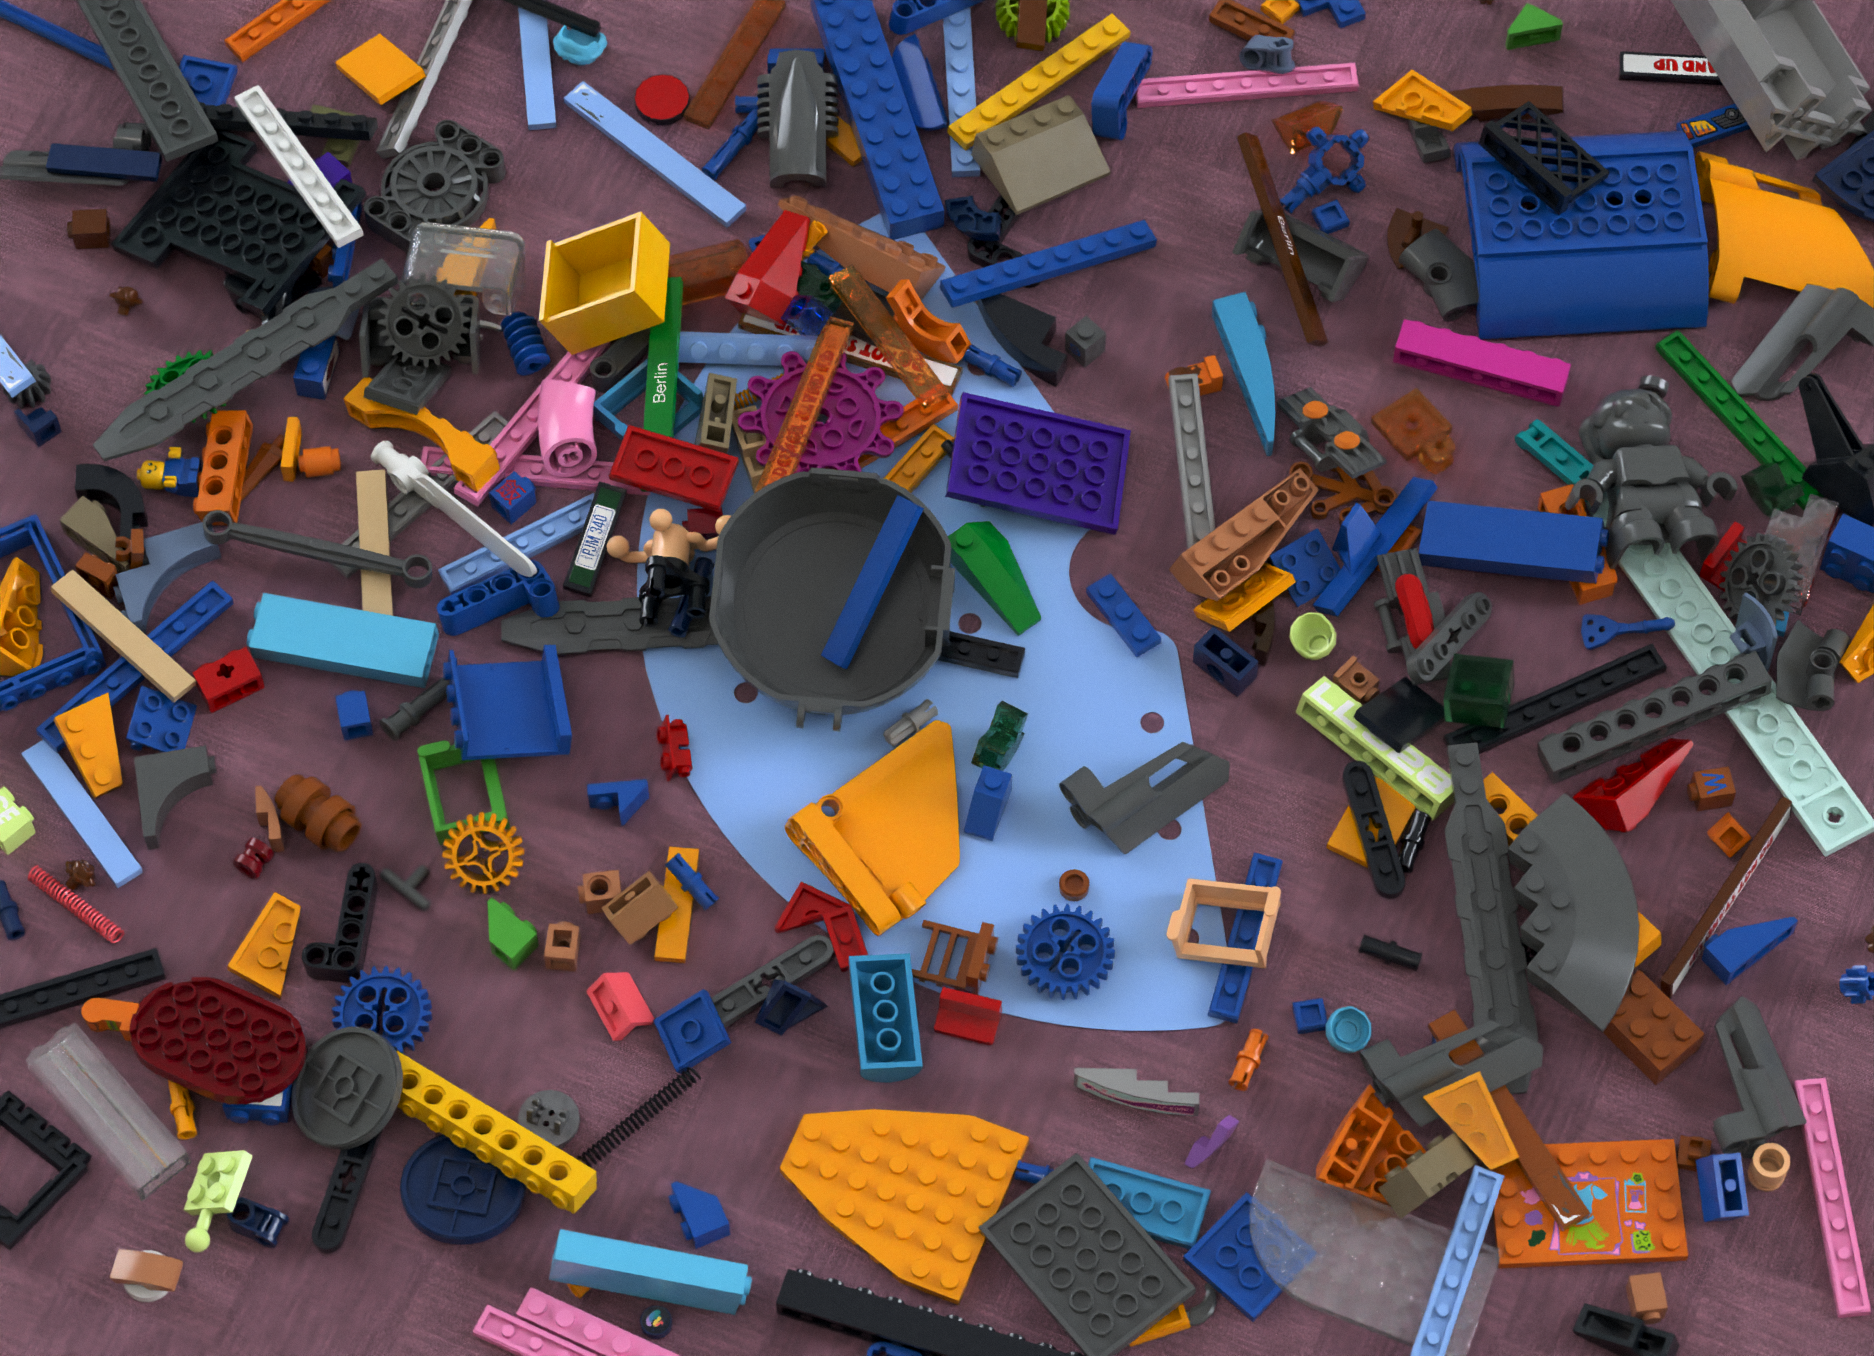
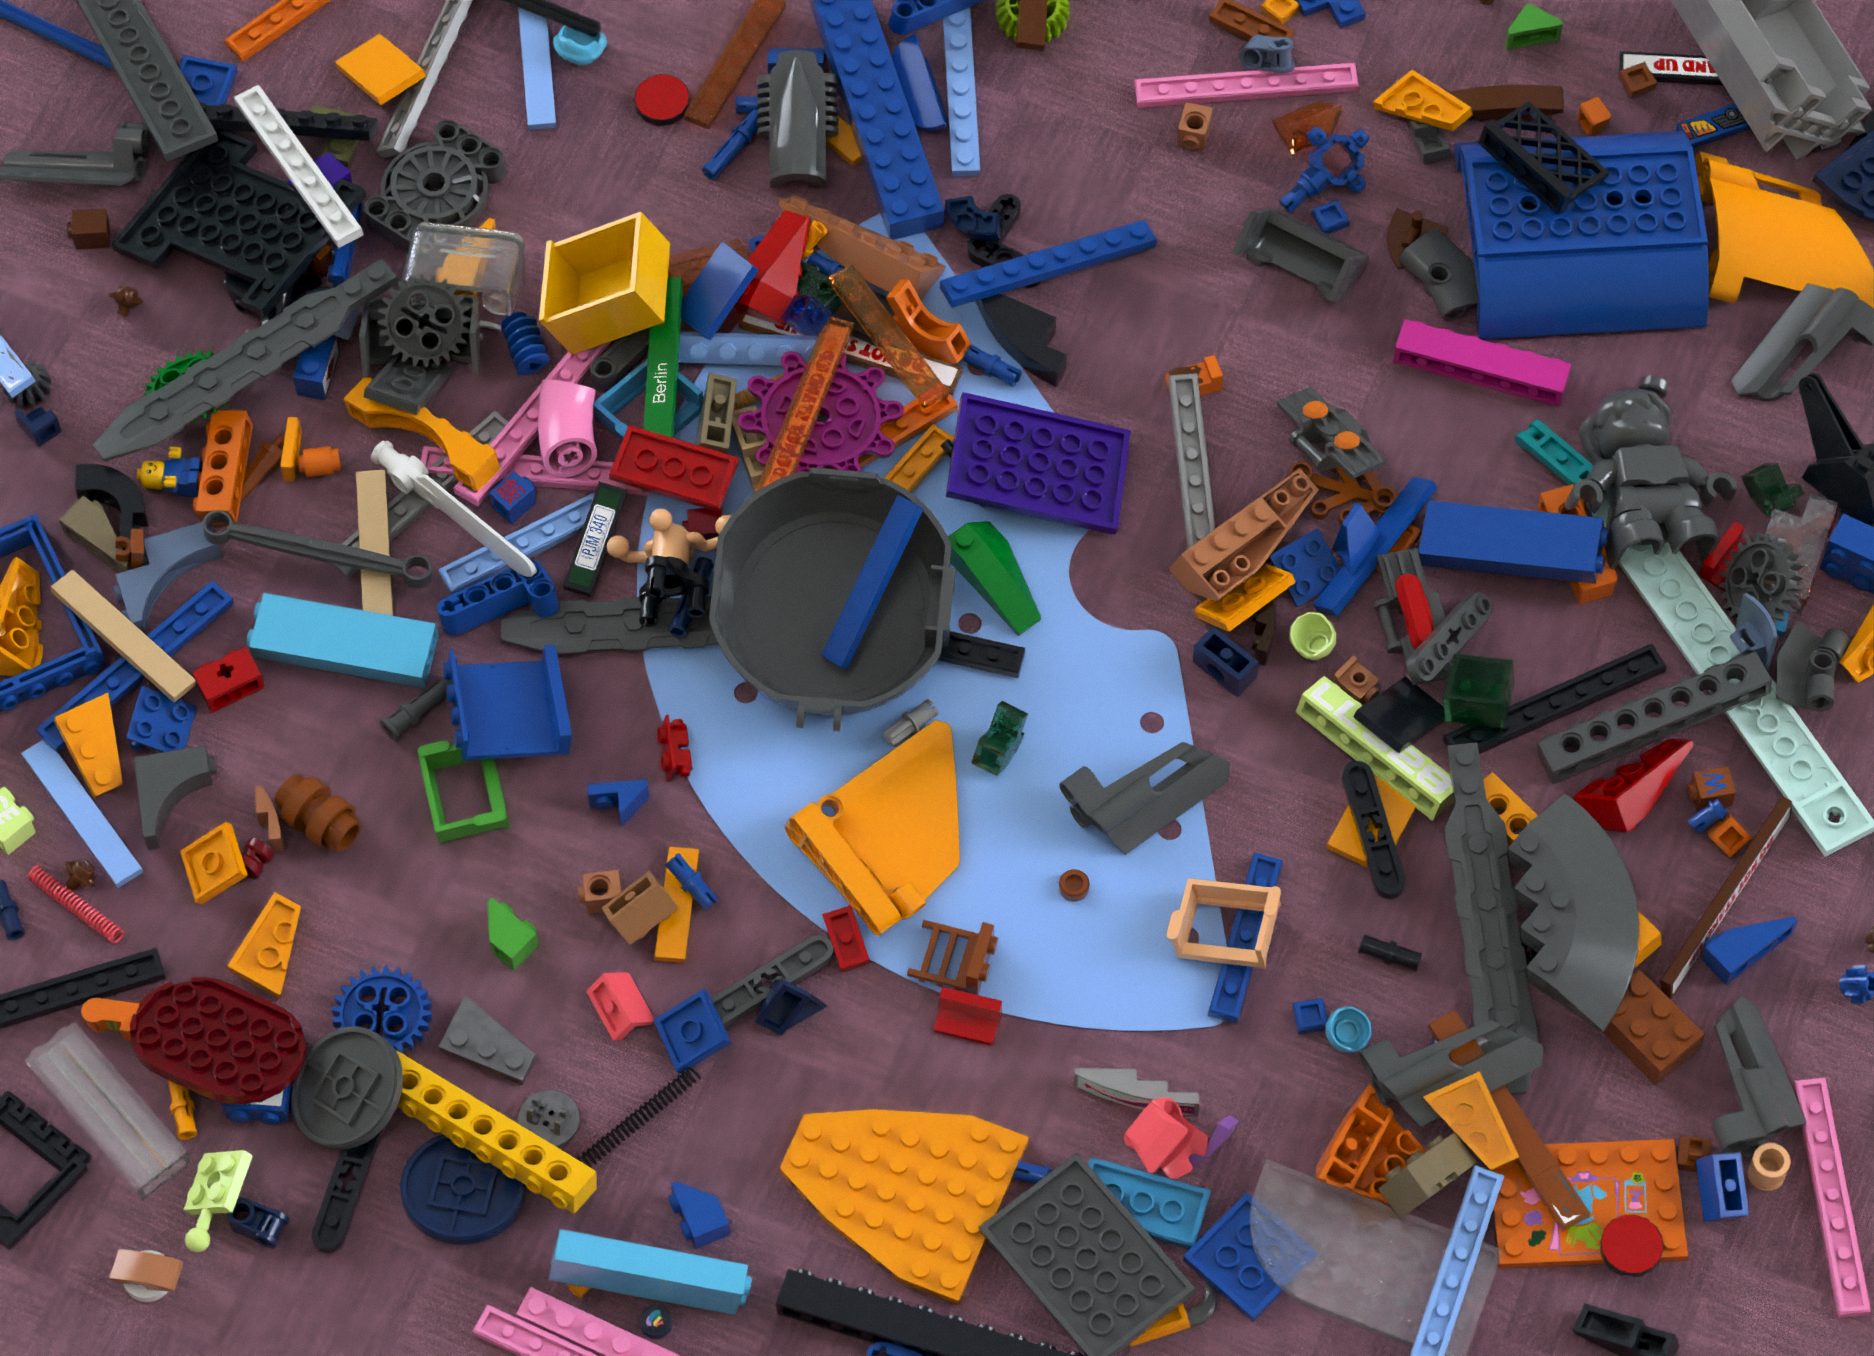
(98, 574): dark orange piece -> none
(104, 162): dark blue tile -> none
(213, 863): none -> light orange tile
(349, 923): black beam -> none
(354, 715): blue brick -> none
(407, 887): dark grey piece -> none
(471, 857): light orange gear -> none
(486, 1044): none -> flat silver wing
(562, 957): nougat brick -> none
(655, 154): light blue tile -> none
(716, 290): none -> blue tile
(806, 908): red tile -> none
(885, 1017): dark azure brick -> none
(988, 802): blue slope -> none
(1040, 80): yellow plate -> none
(1040, 155): dark tan slope -> none
(1042, 939): blue gear -> none
(1085, 341): dark grey brick -> none
(1118, 88): blue beam -> none
(1123, 615): blue plate -> none
(1165, 1138): none -> coral piece
(1194, 117): none -> nougat brick
(1248, 1059): orange pin -> none
(1249, 359): dark azure slope -> none
(1282, 239): reddish brown tile -> none
(1413, 840): black pin -> none
(1427, 441): clear orange plate -> none
(1593, 116): none -> orange slope
(1613, 628): blue piece -> none
(1631, 1245): none -> red tile
(1637, 80): none -> dark orange tile
(1647, 1297): nougat brick -> none
(1708, 816): none -> blue pin
(1733, 410): green tile -> none

